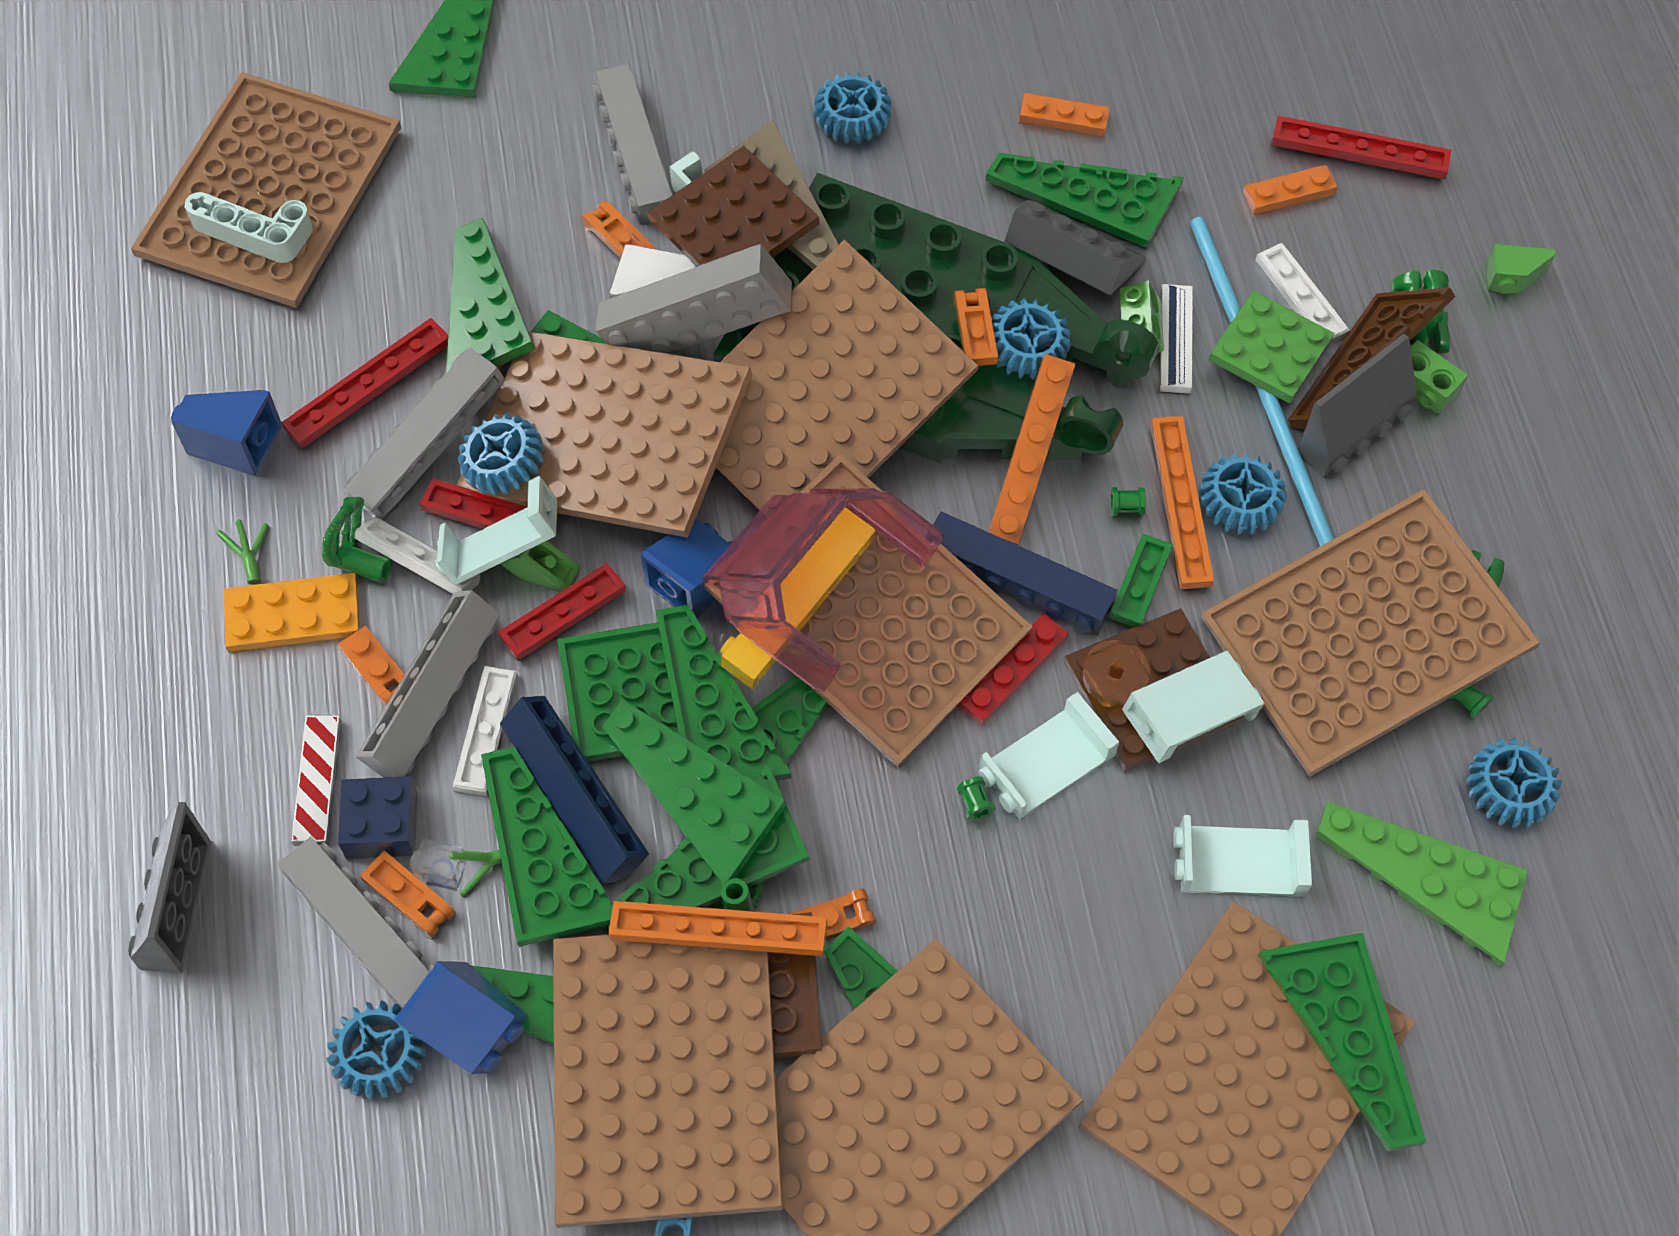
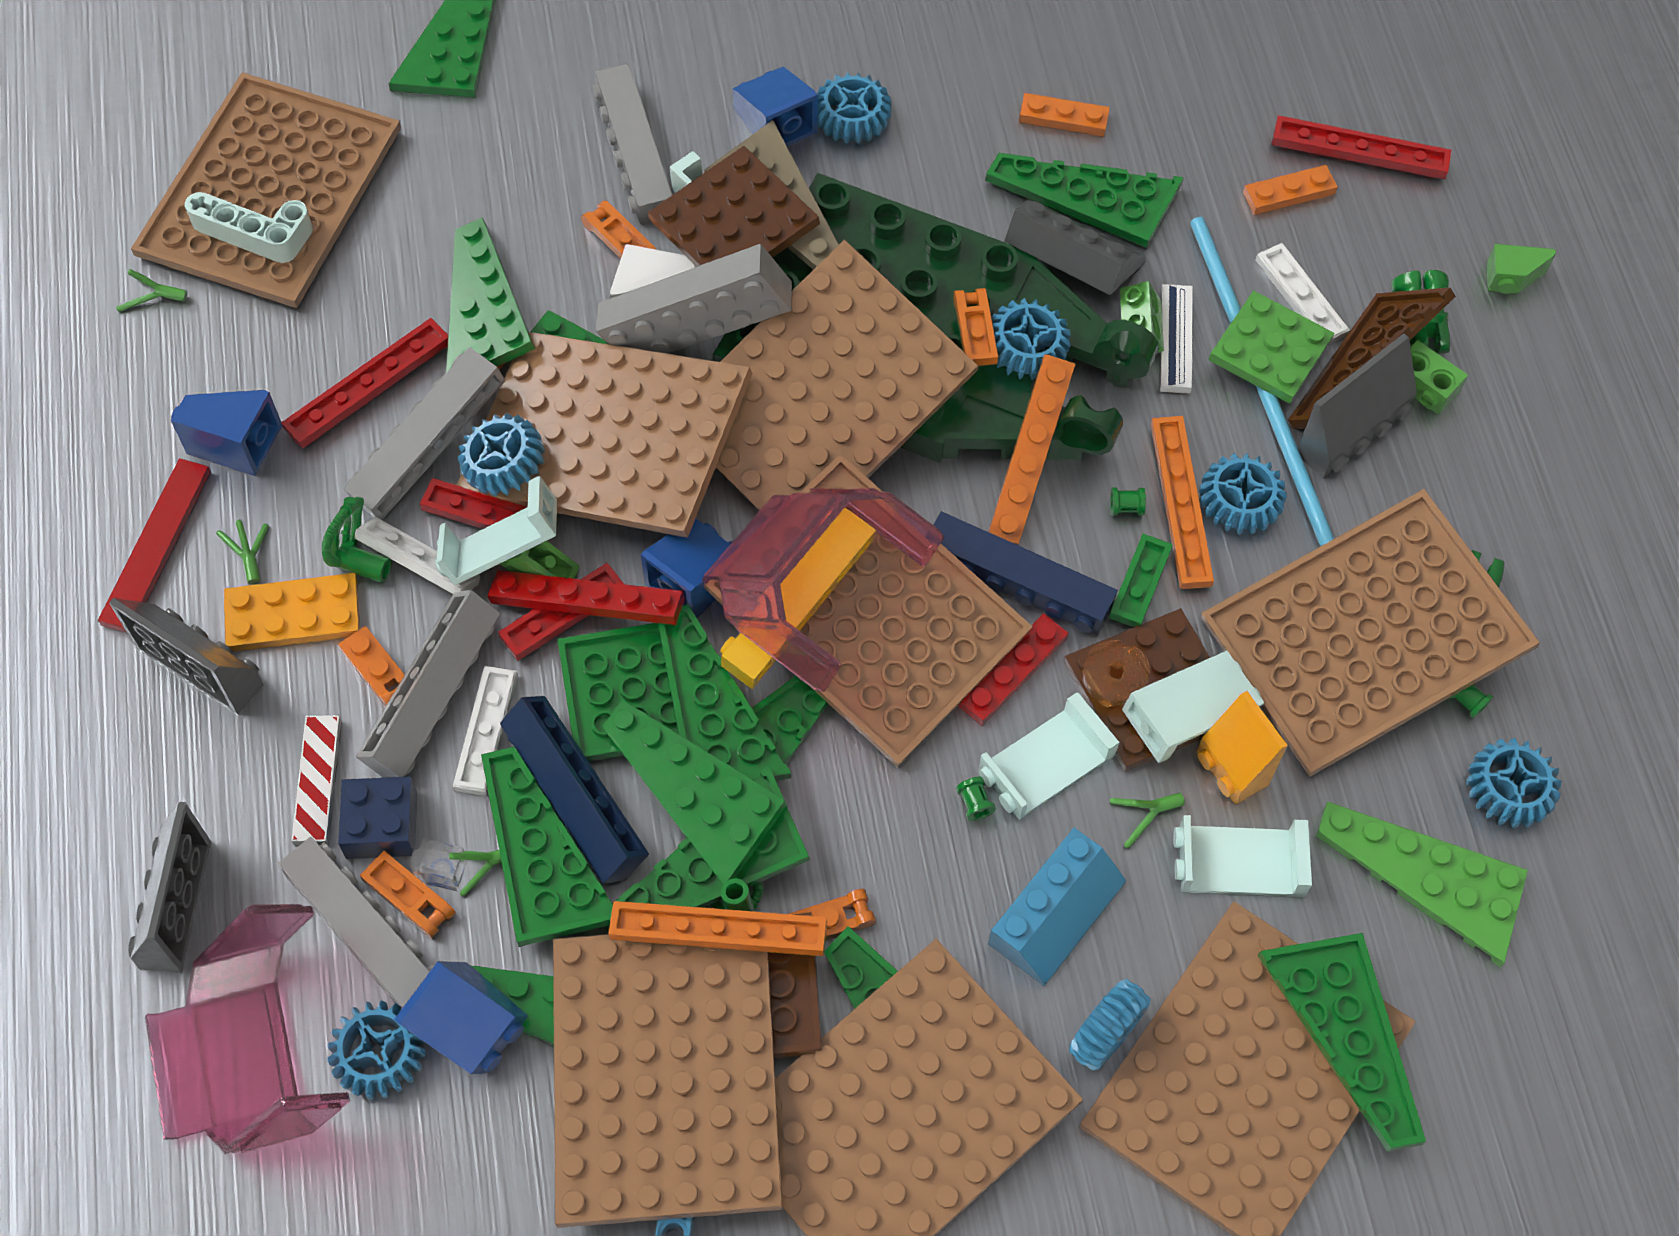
(157, 538): none -> red tile
(159, 291): none -> bright green plant
(189, 653): none -> dark grey slope
(227, 1052): none -> clear pink piece
(586, 597): none -> red plate
(779, 98): none -> blue slope
(1057, 907): none -> dark azure slope
(1109, 1024): none -> dark azure gear
(1156, 806): none -> bright green plant
(1242, 749): none -> light orange slope

